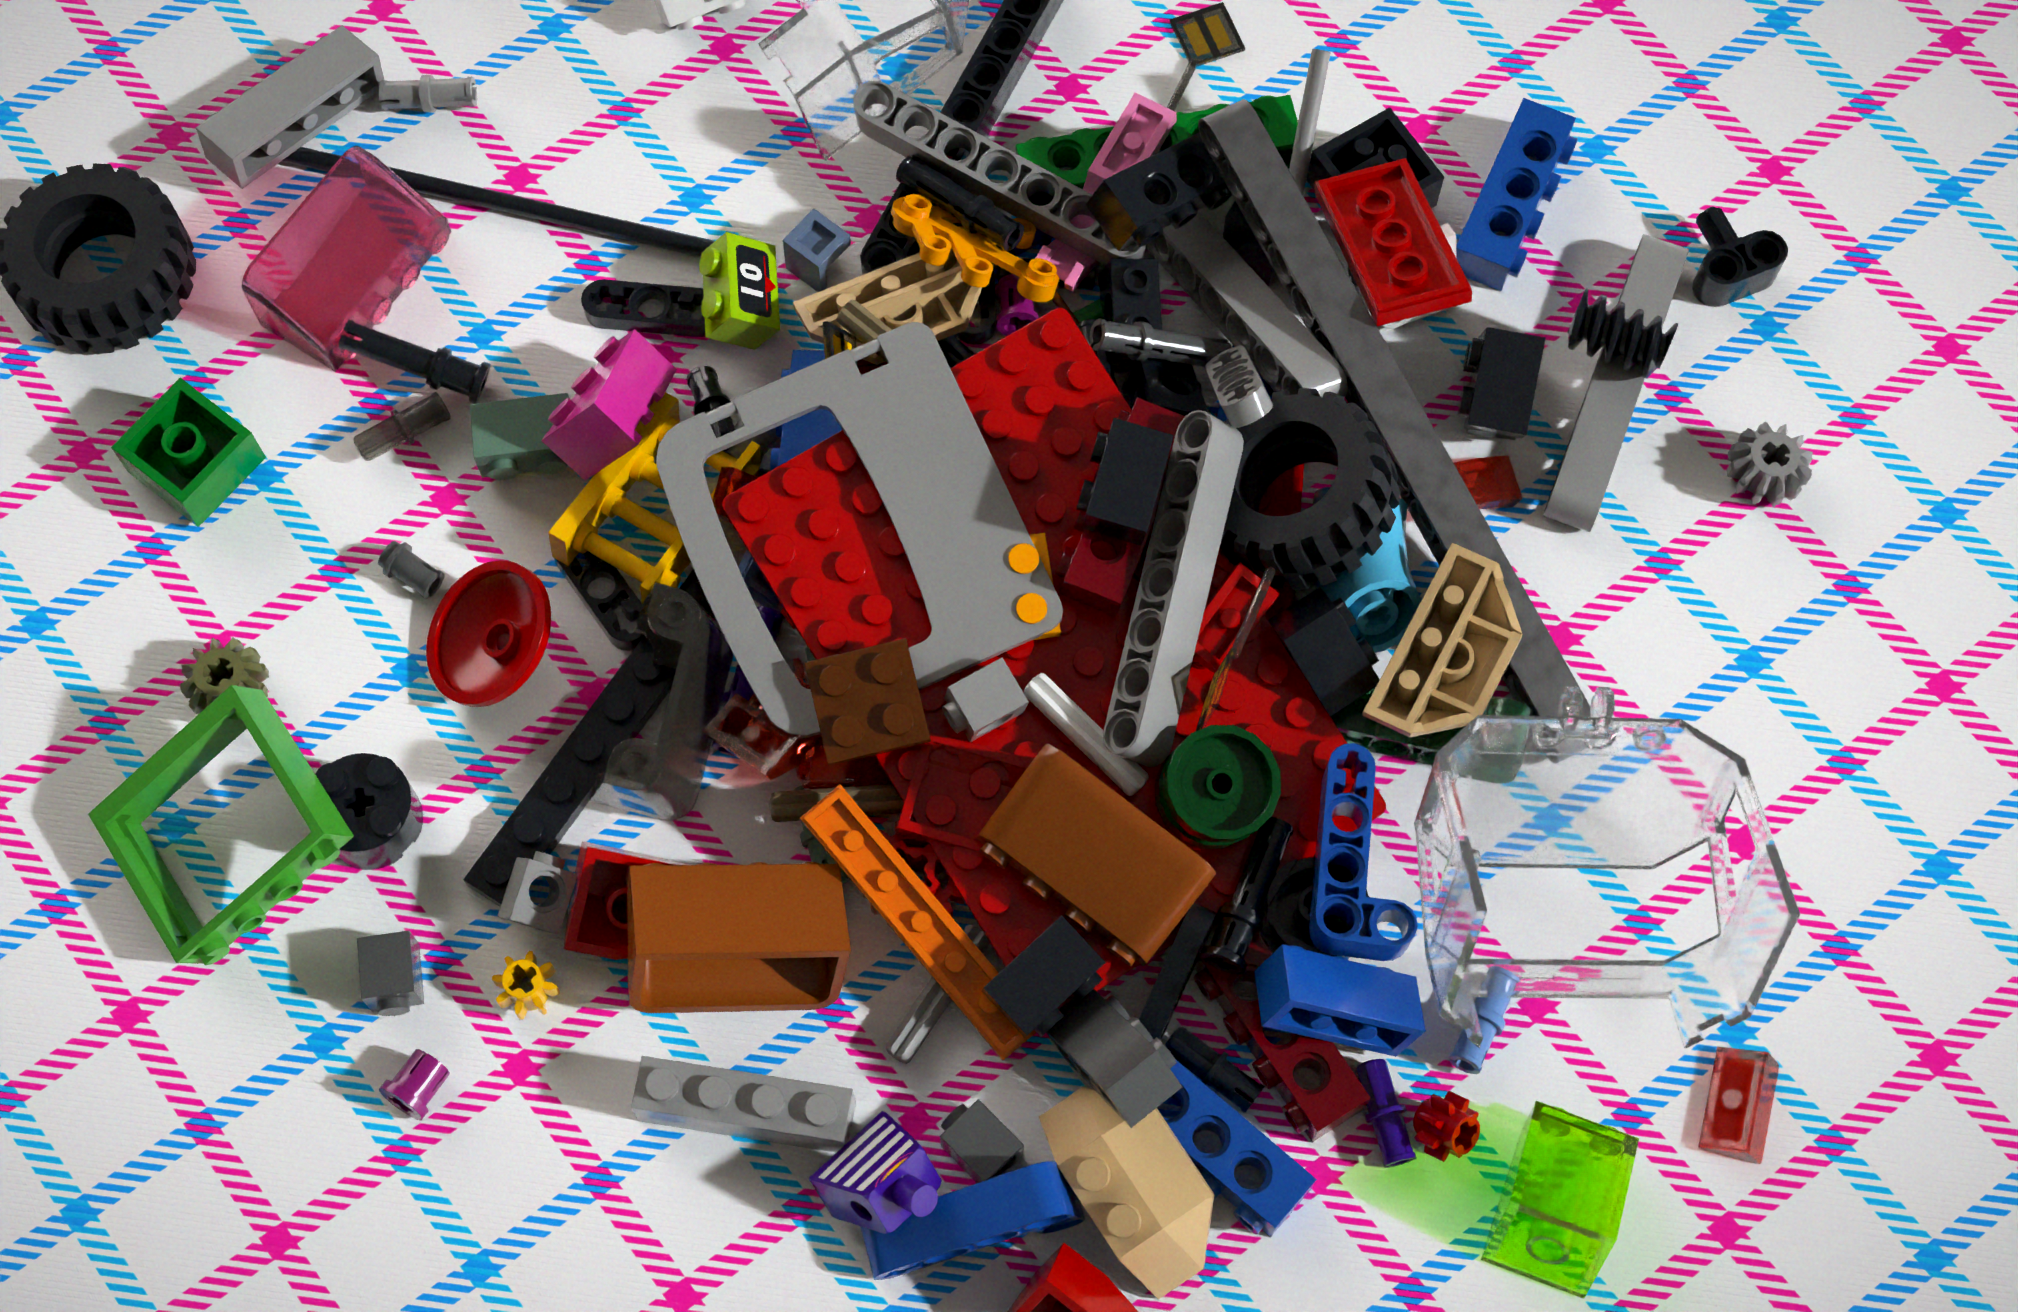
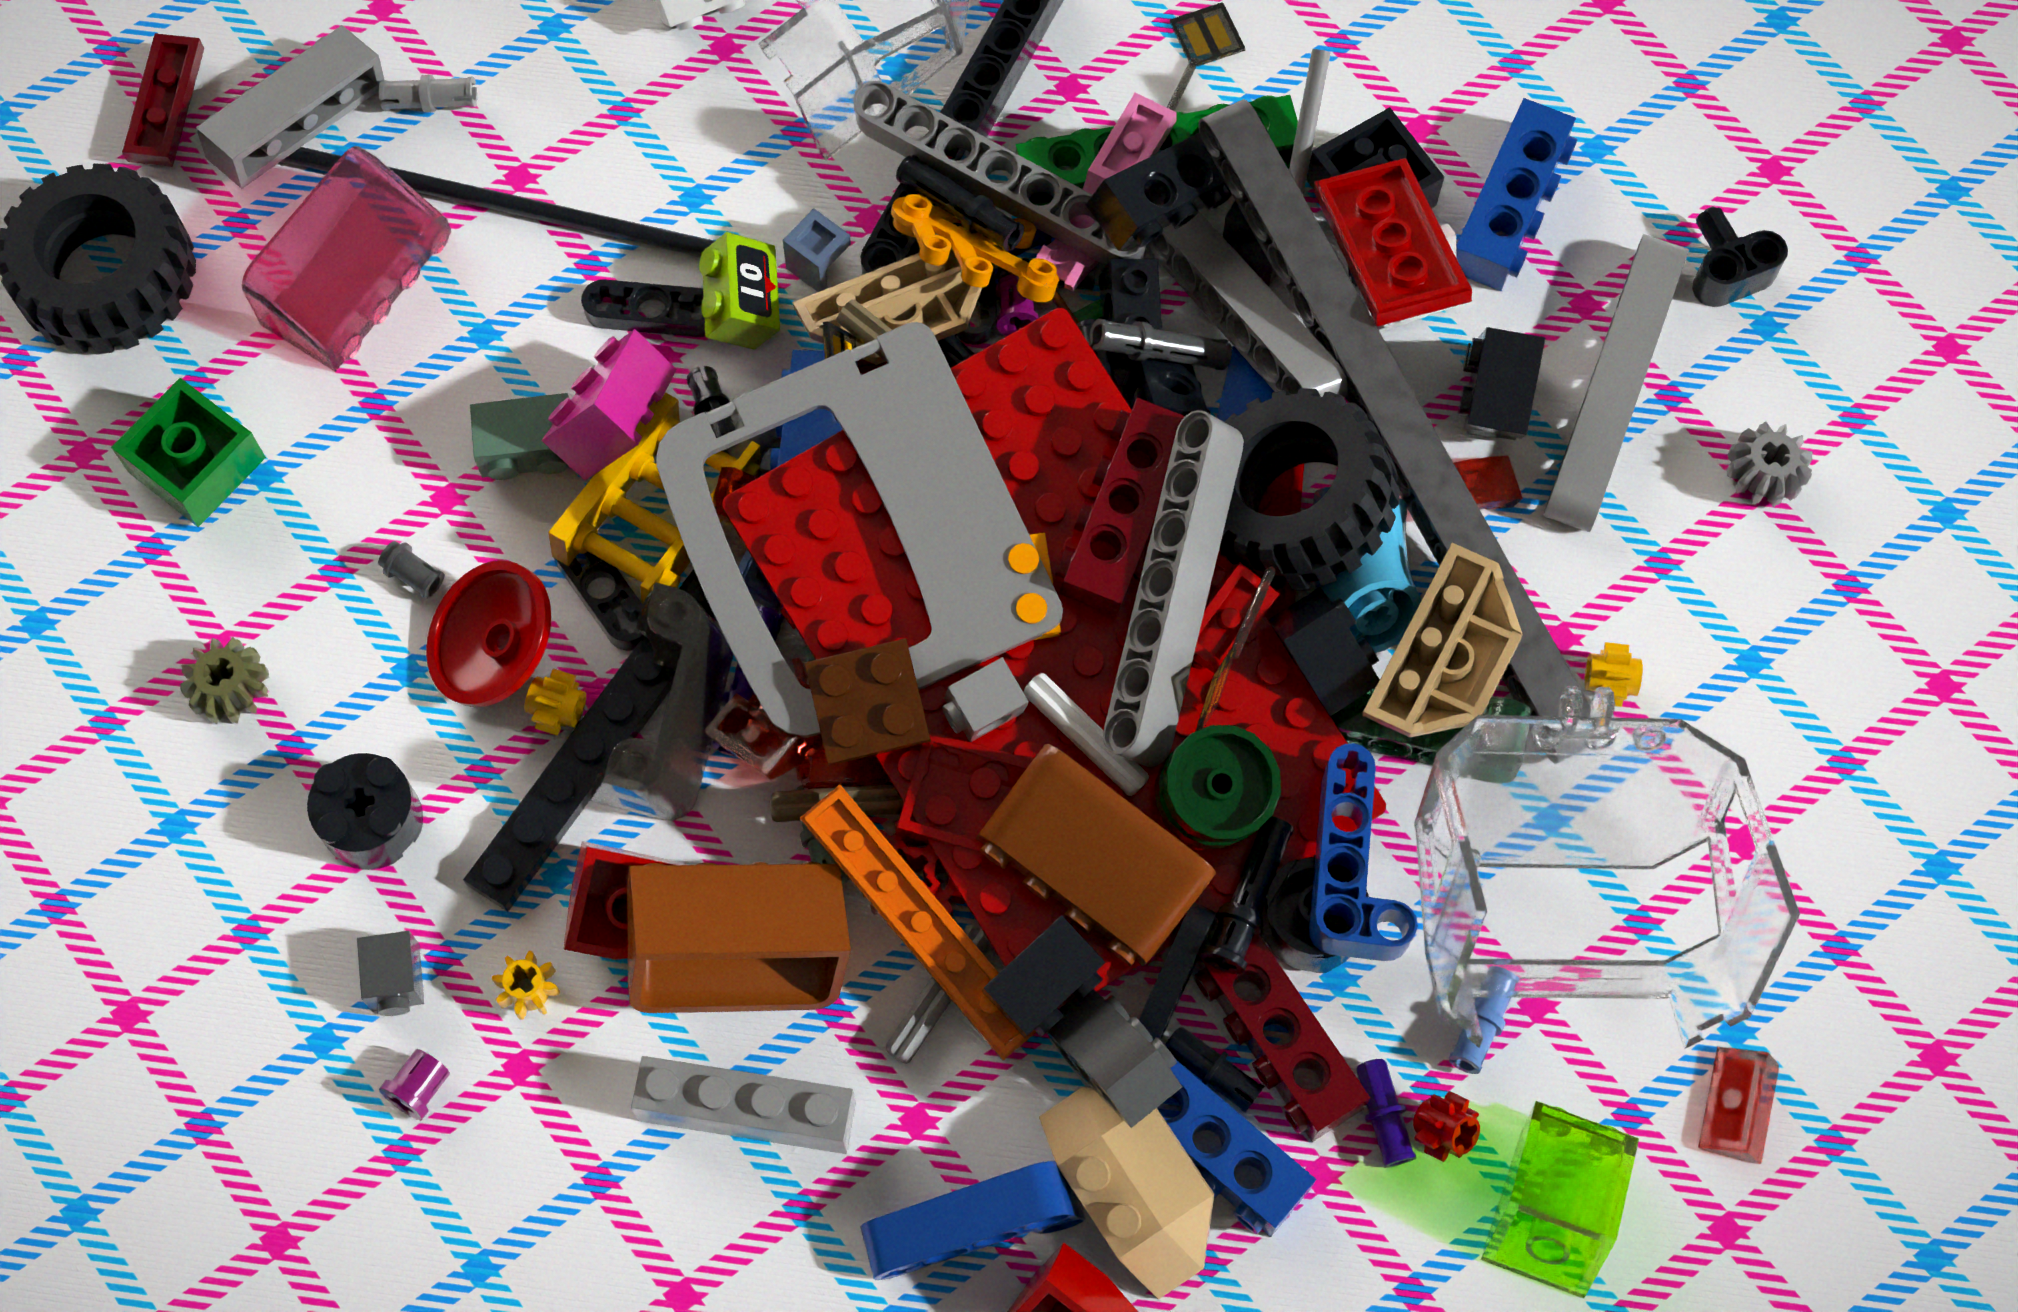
(163, 100): none -> dark red plate
(192, 748): bright green window -> none
(401, 427): clear smoke axle -> none
(438, 367): black pin -> none
(517, 902): light grey brick -> none
(555, 701): none -> yellow gear
(878, 1178): dark purple torso -> none
(980, 1142): dark grey brick -> none
(1126, 481): black brick -> none
(1238, 387): light grey beam -> none
(1339, 1000): blue brick -> none
(1616, 670): none -> yellow gear
(1620, 334): black piece -> none

